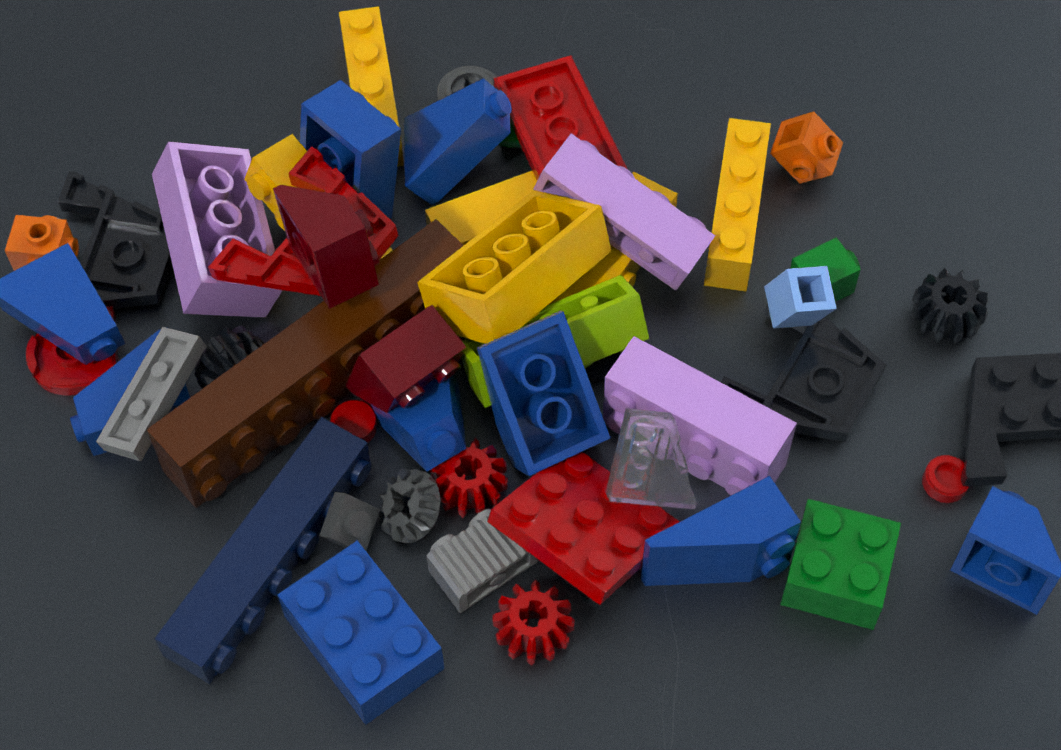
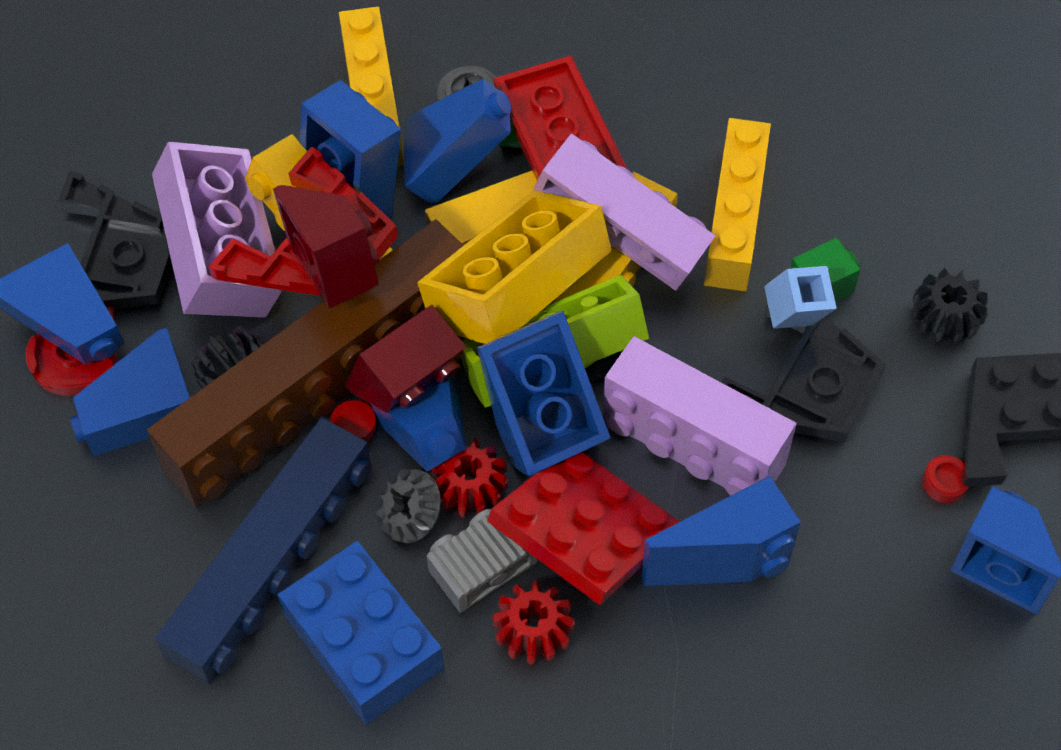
(36, 237): orange brick -> none
(151, 393): light grey plate -> none
(349, 521): dark grey plate -> none
(650, 463): clear wing -> none
(806, 147): orange brick -> none
(841, 564): green brick -> none

